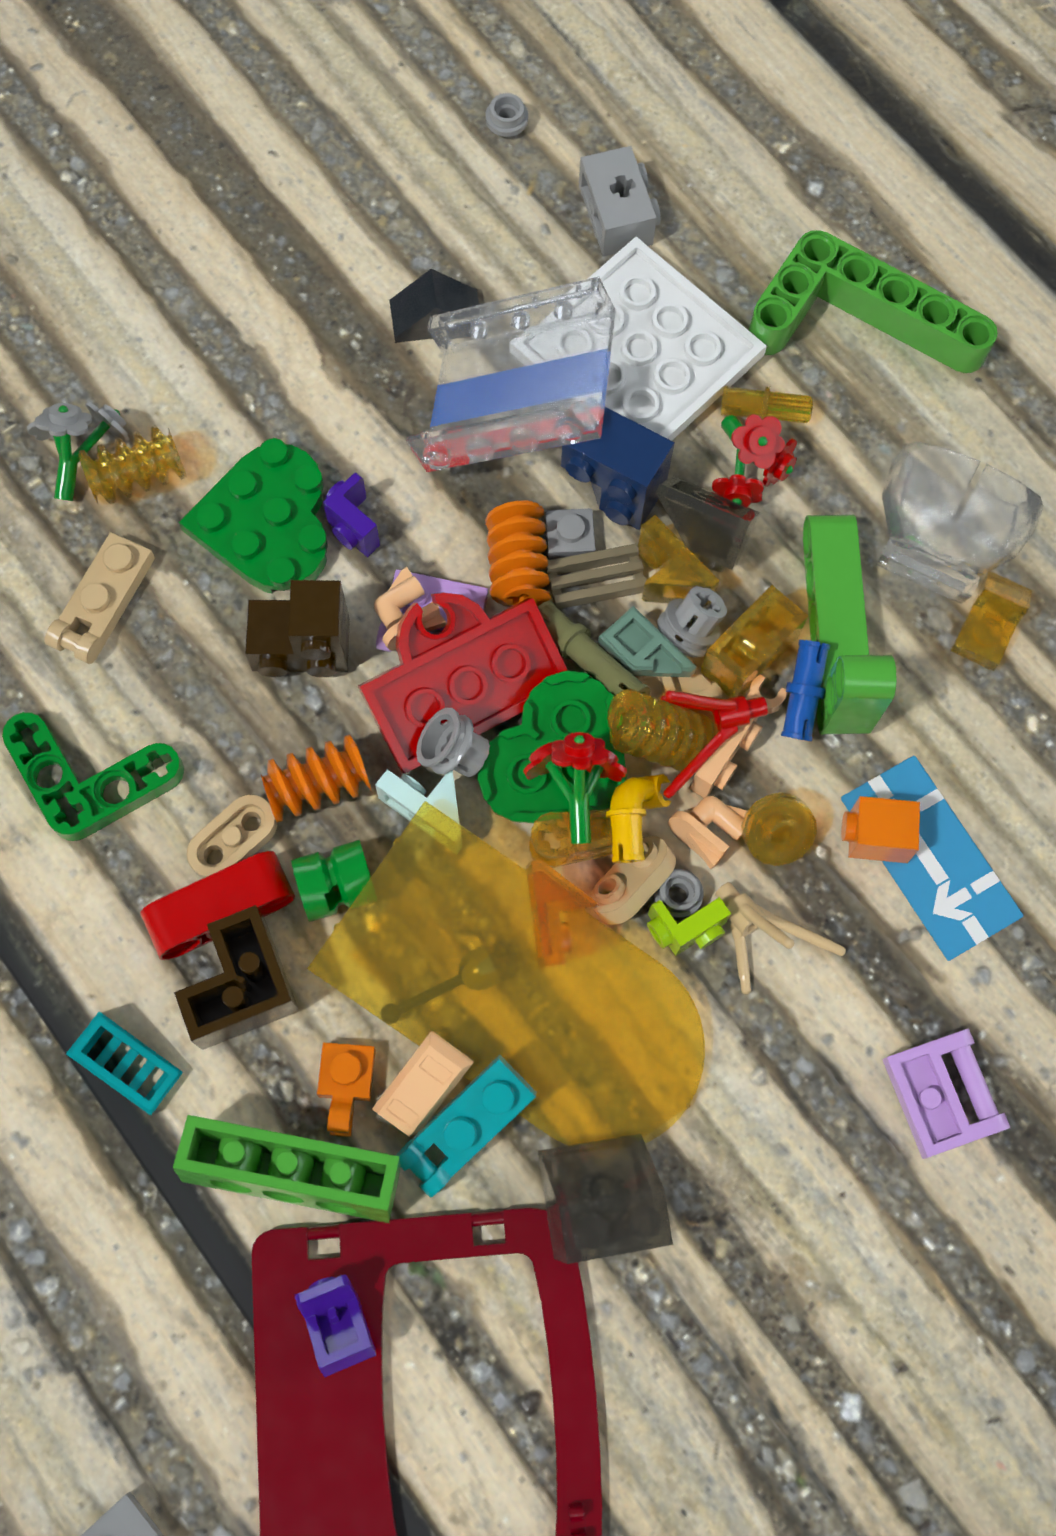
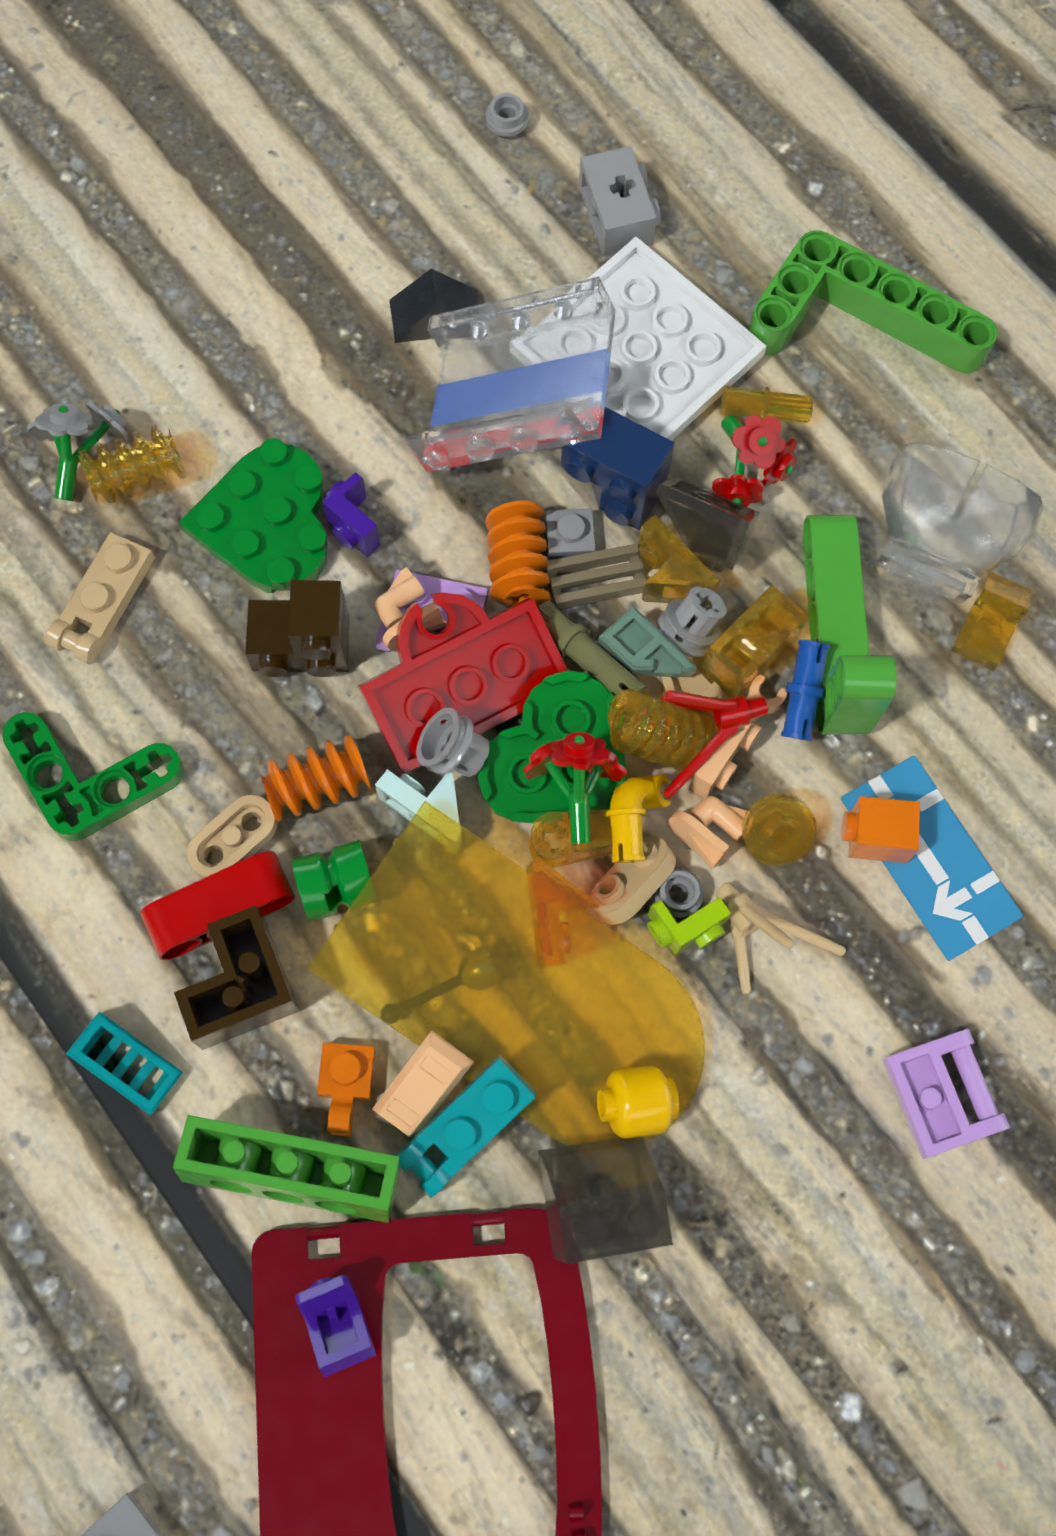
(638, 1102): none -> yellow head

